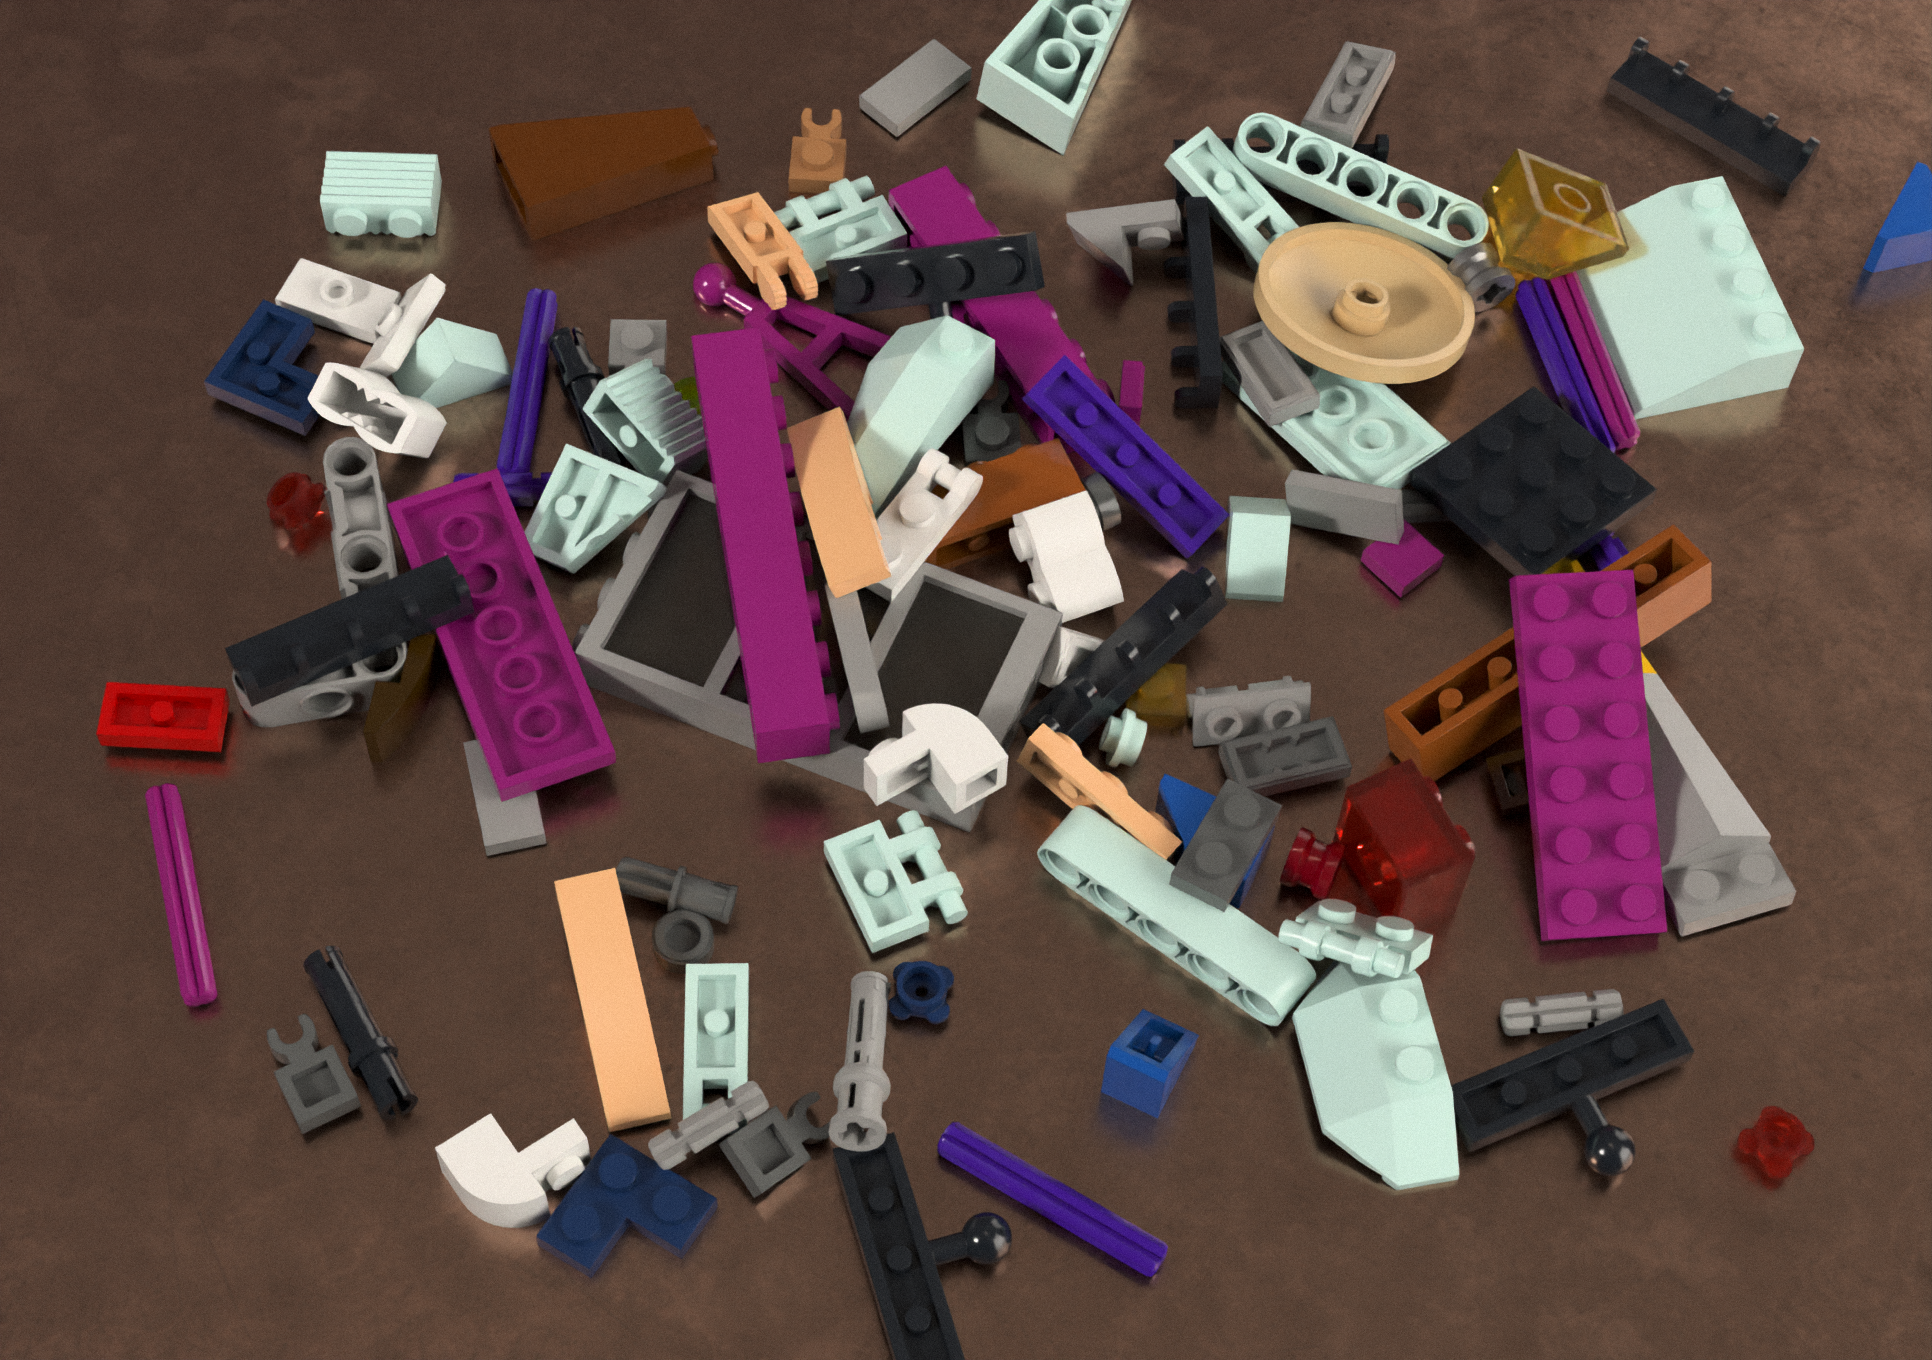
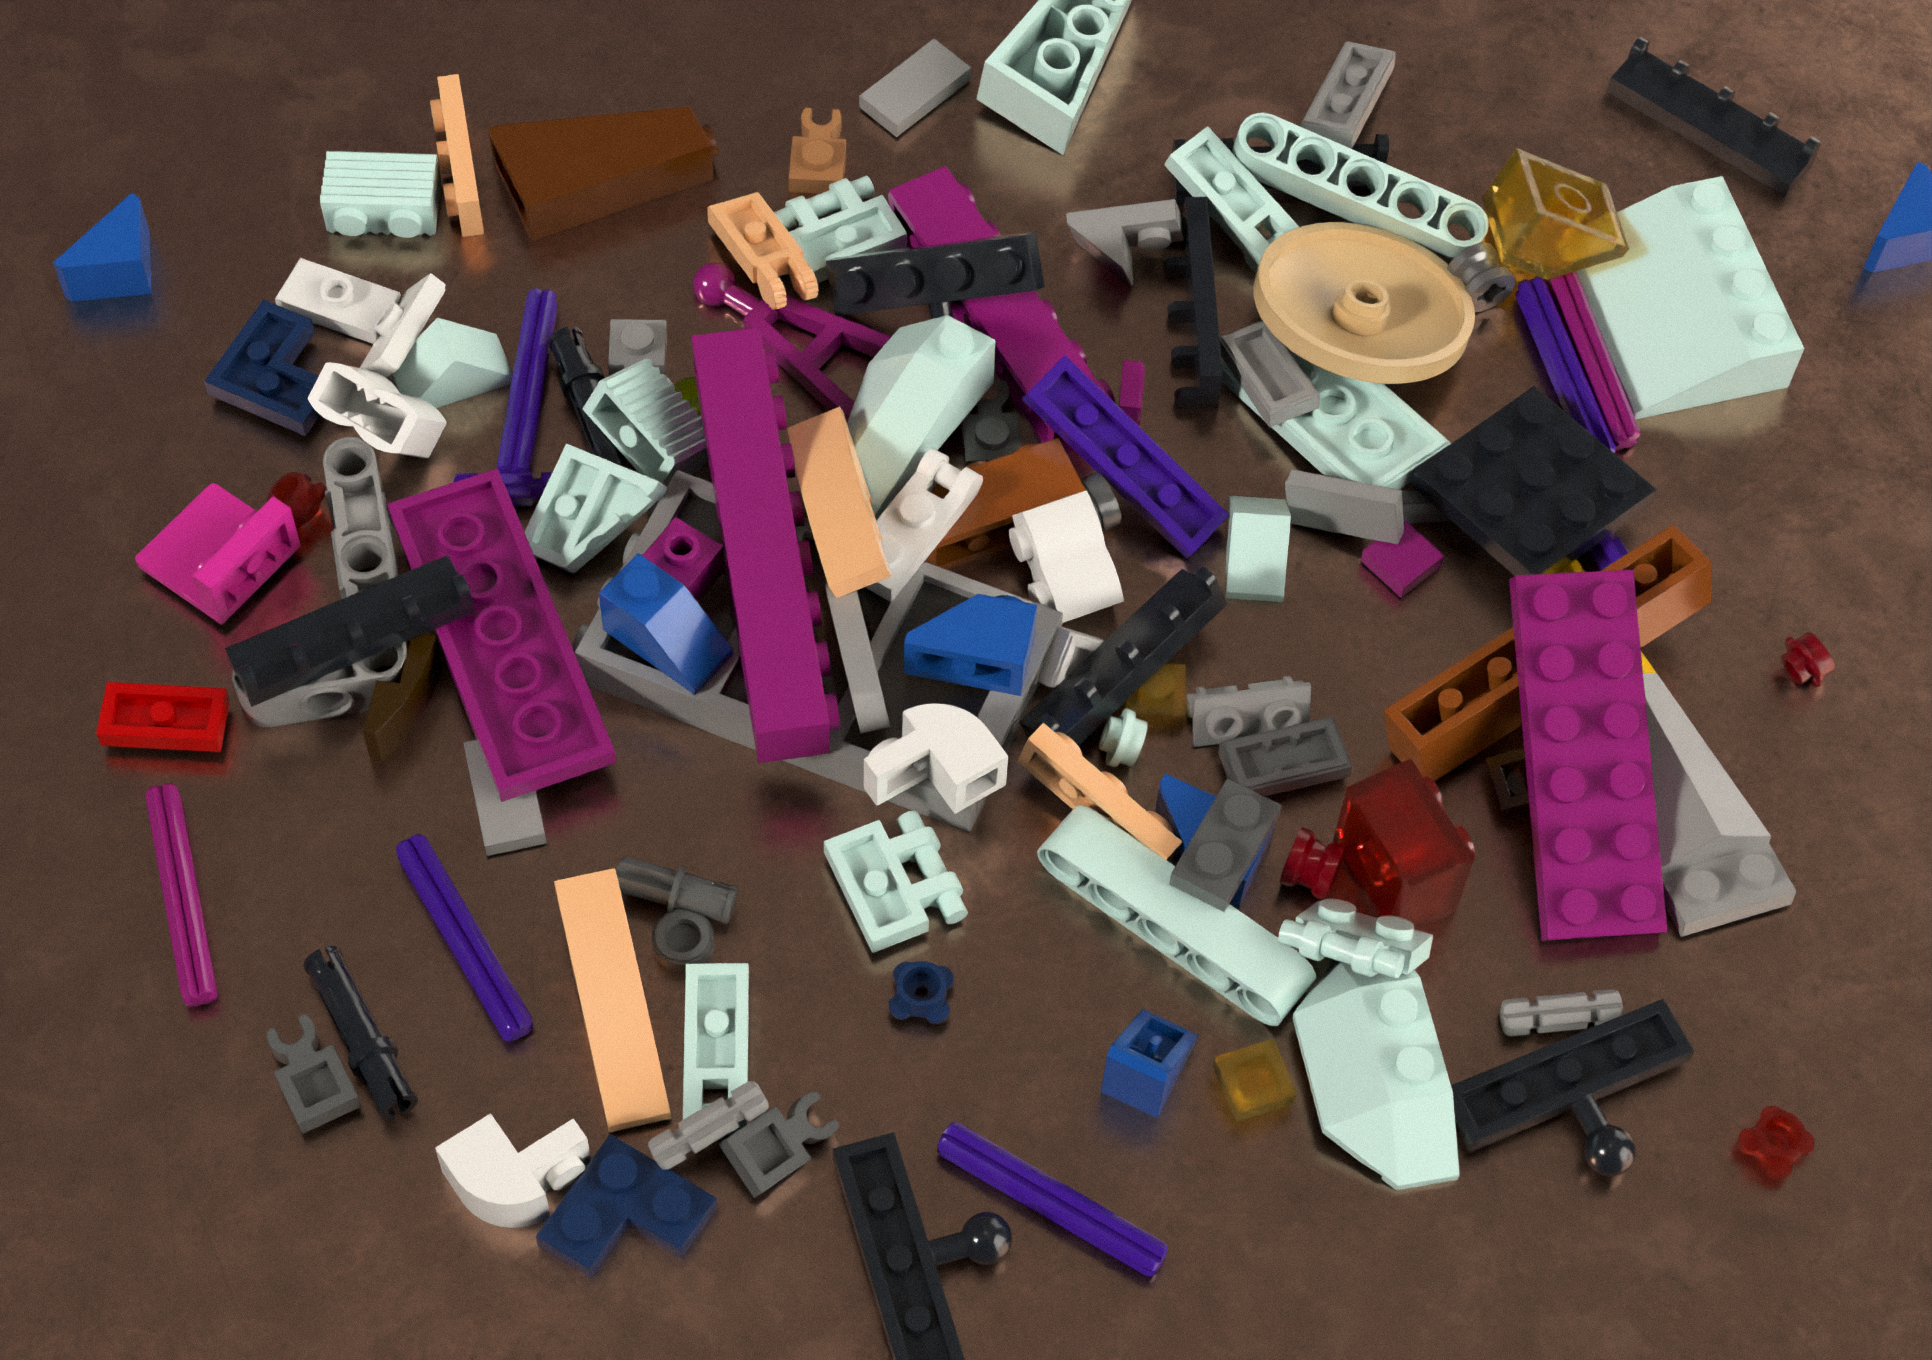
(110, 257): none -> blue slope
(220, 550): none -> dark pink bracket
(456, 156): none -> light nougat plate
(464, 938): none -> dark purple axle
(663, 624): none -> blue slope
(688, 557): none -> magenta plate
(861, 1081): light grey pin -> none
(975, 644): none -> blue slope
(1254, 1080): none -> clear yellow plate
(1807, 659): none -> dark red plate

